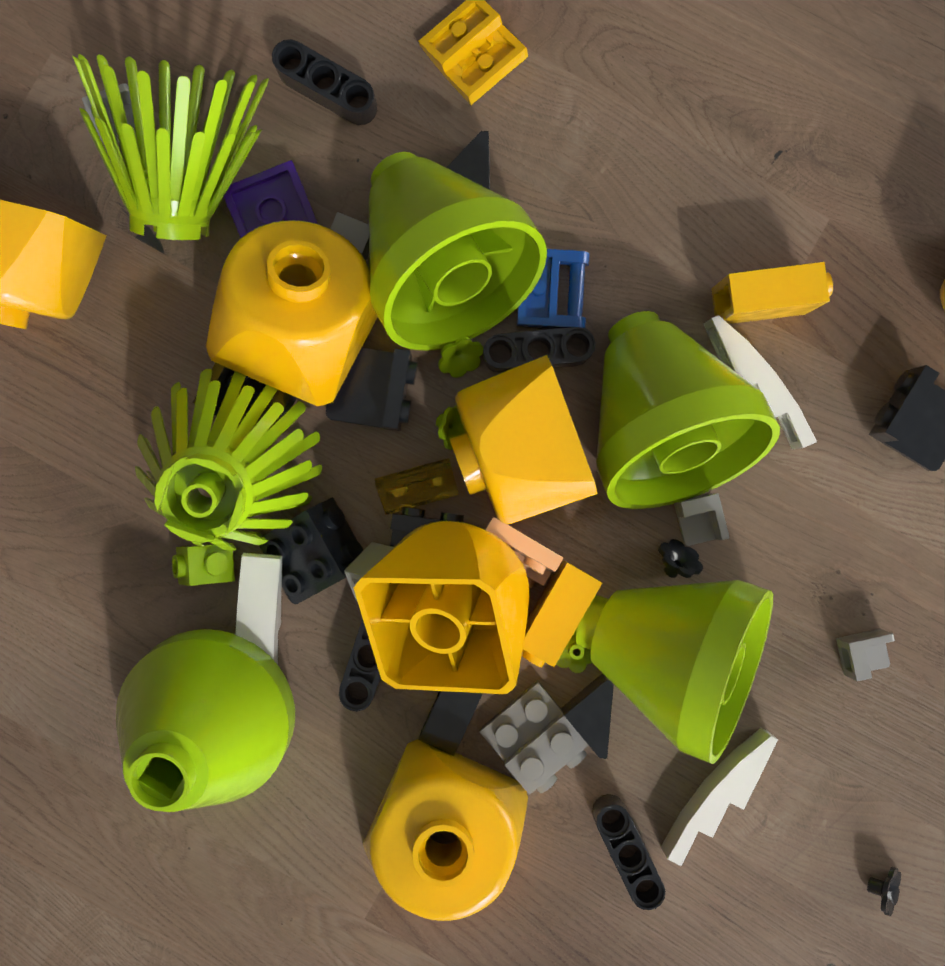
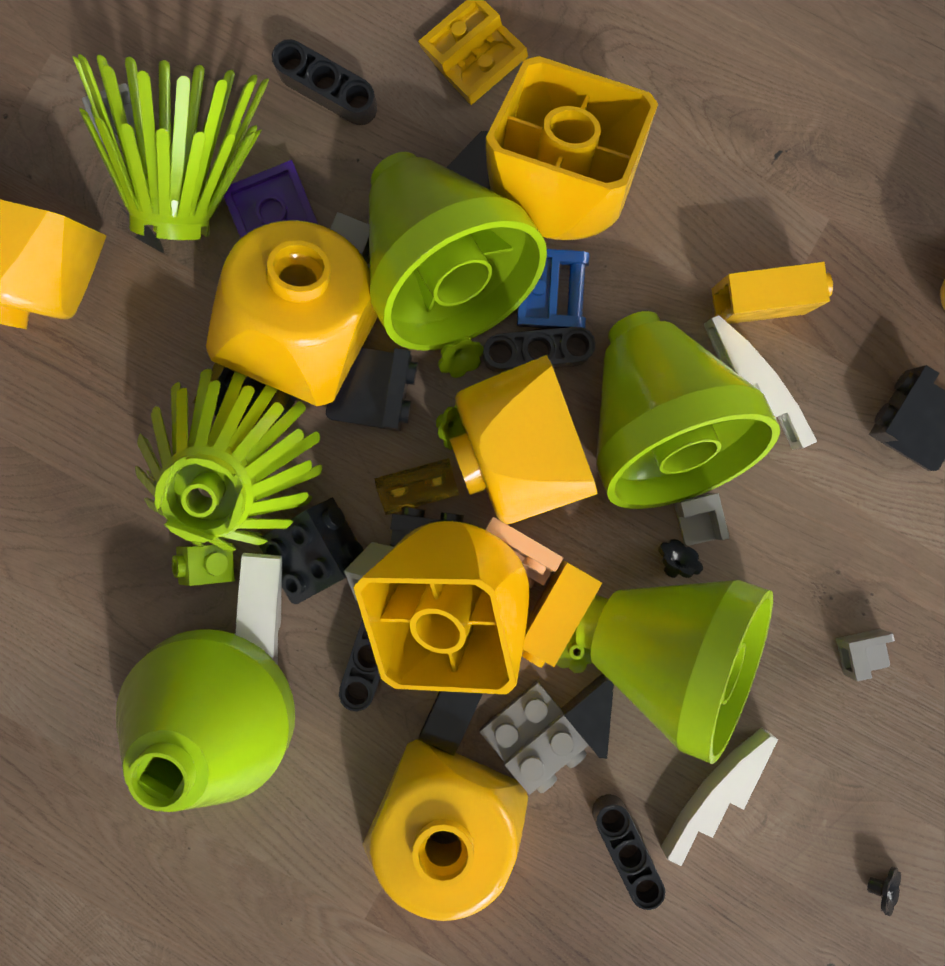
(567, 147): none -> yellow piece

